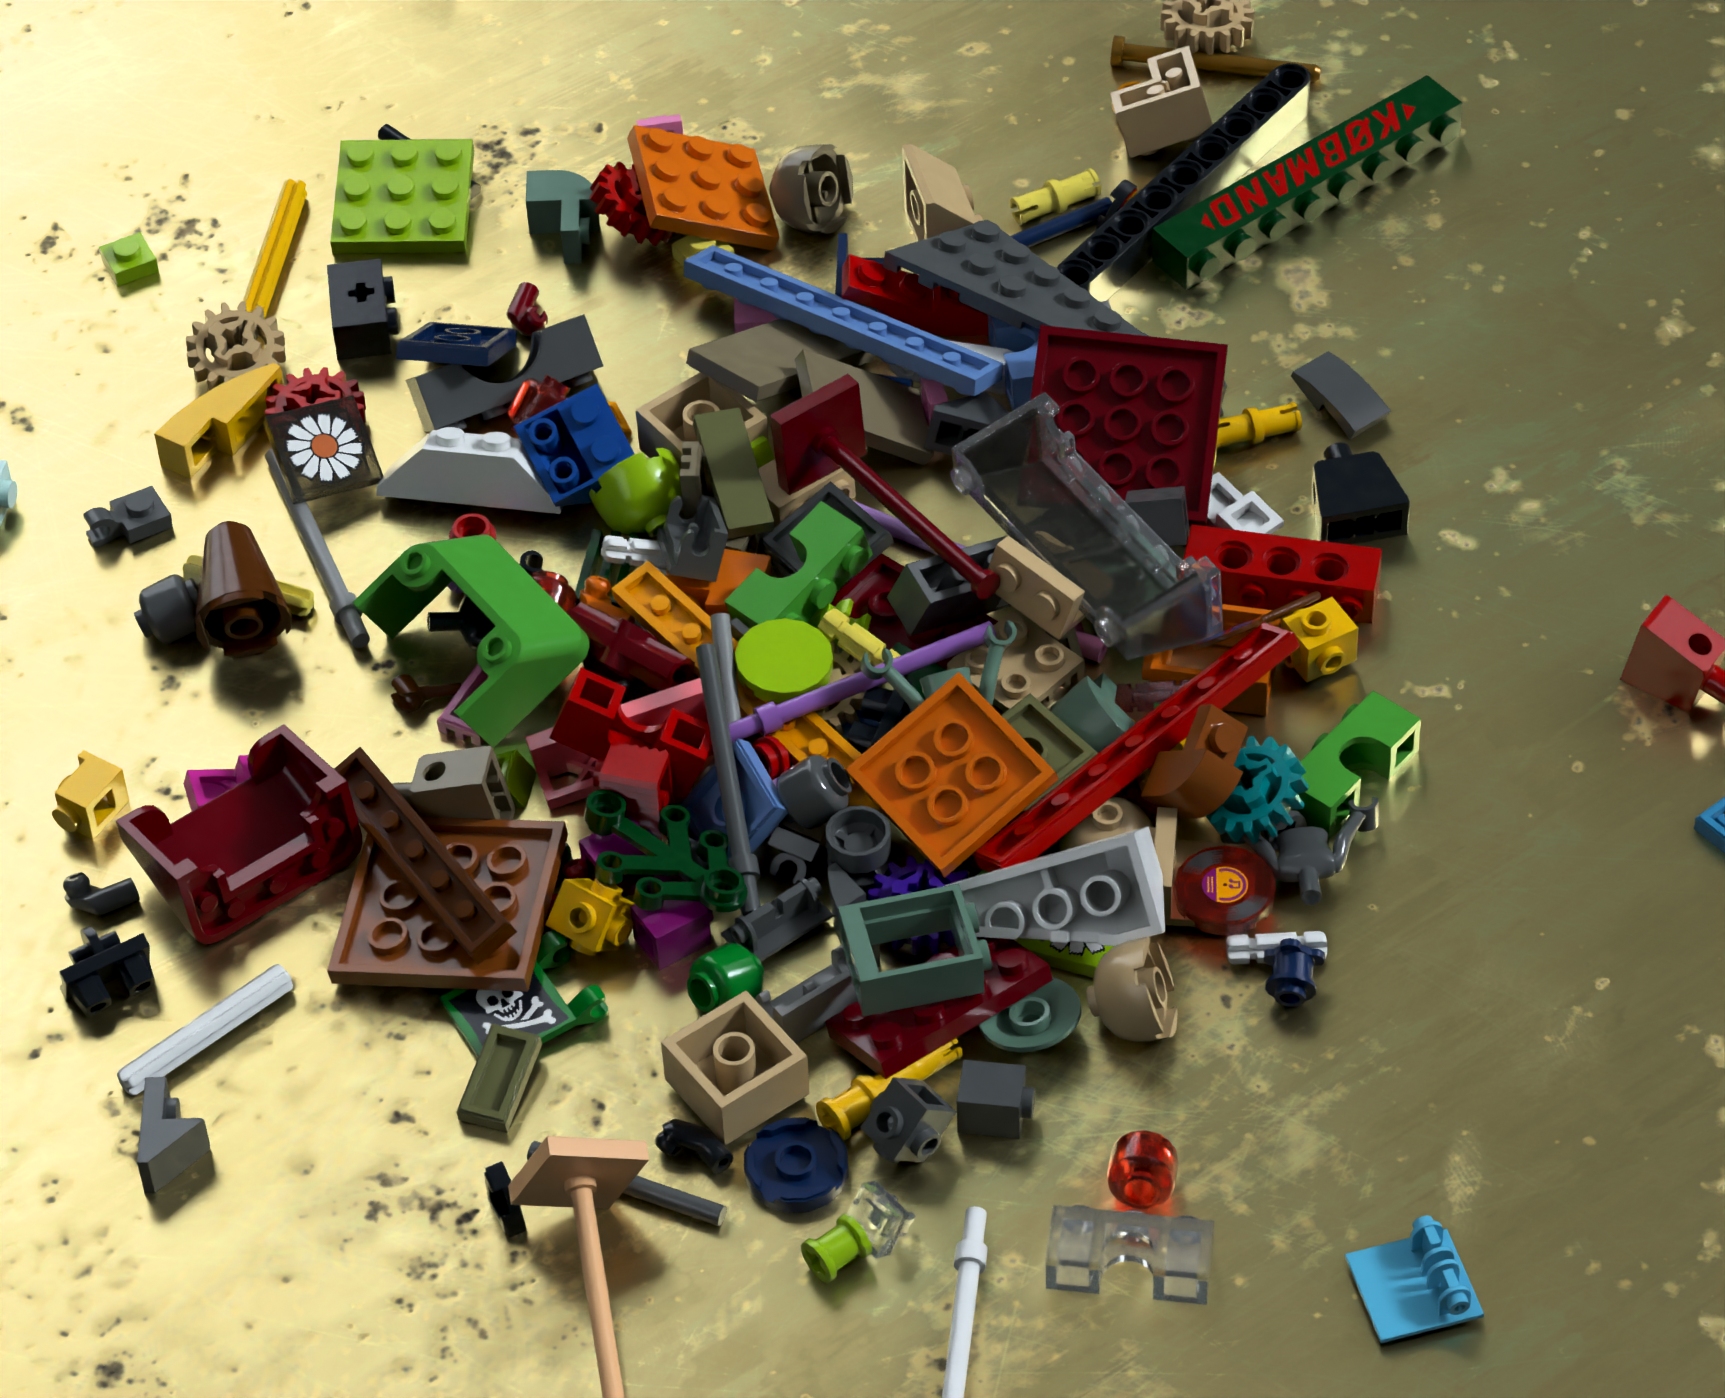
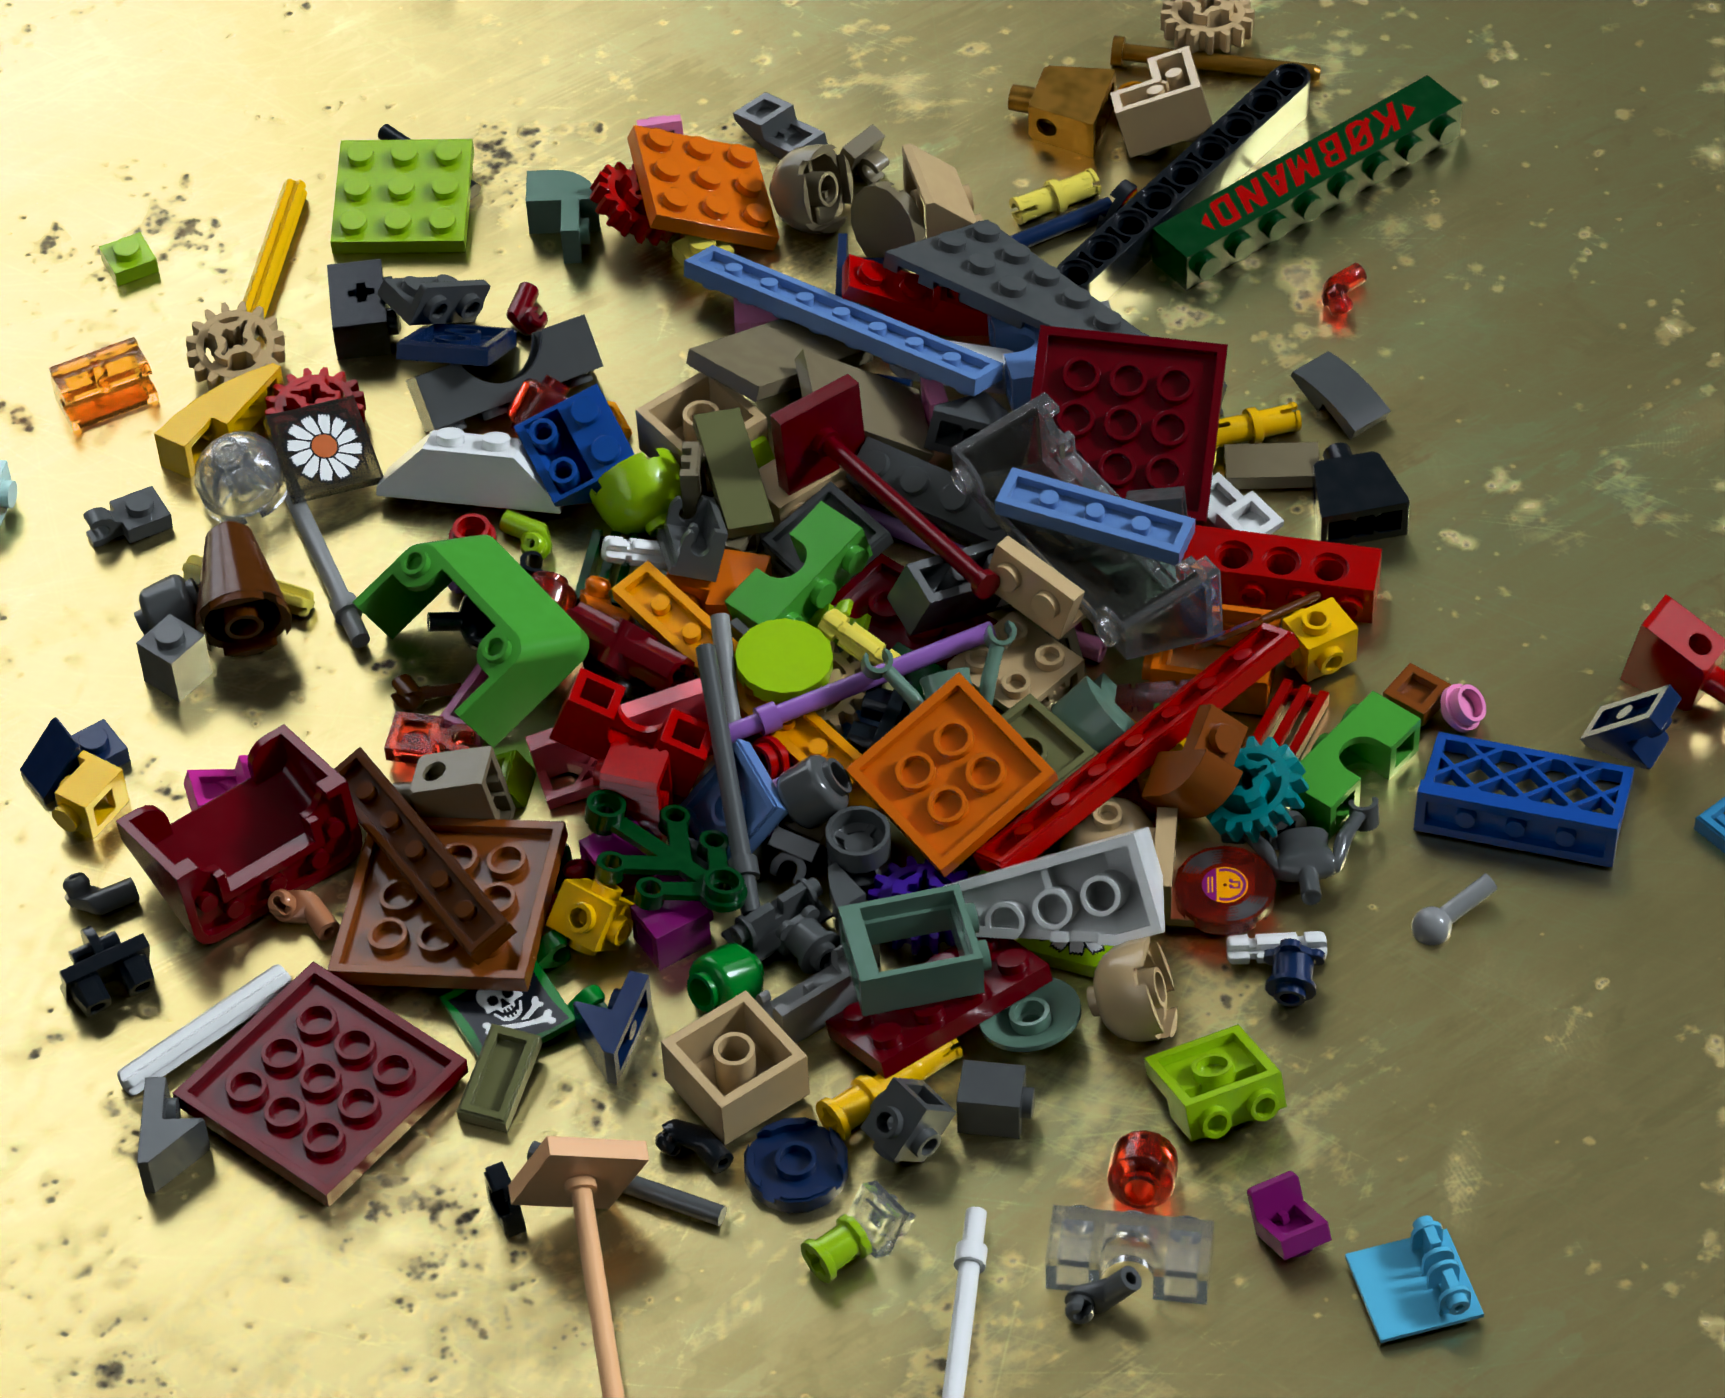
(57, 754): none -> dark blue slope
(103, 384): none -> clear orange hinge
(174, 657): none -> dark grey brick
(239, 477): none -> clear cylinder
(303, 908): none -> nougat arm
(321, 1083): none -> dark red plate
(423, 734): none -> clear red plate
(434, 299): none -> dark grey bracket
(531, 532): none -> lime arm
(614, 1030): none -> dark blue slope
(775, 125): none -> dark grey slope
(807, 941): none -> dark grey brick
(865, 156): none -> dark tan tile
(885, 219): none -> dark tan tile
(929, 491): none -> dark grey brick
(1067, 106): none -> pearl gold torso
(1095, 516): none -> medium blue plate
(1100, 1295): none -> dark grey arm
(1217, 1083): none -> lime plate
(1270, 465): none -> dark tan tile
(1285, 1218): none -> magenta bracket
(1299, 698): none -> red tile
(1337, 286): none -> clear red arm
(1417, 692): none -> dark orange plate
(1434, 924): none -> light grey bar
(1462, 707): none -> bright pink plate
(1521, 818): none -> blue fence
(1634, 726): none -> dark blue slope

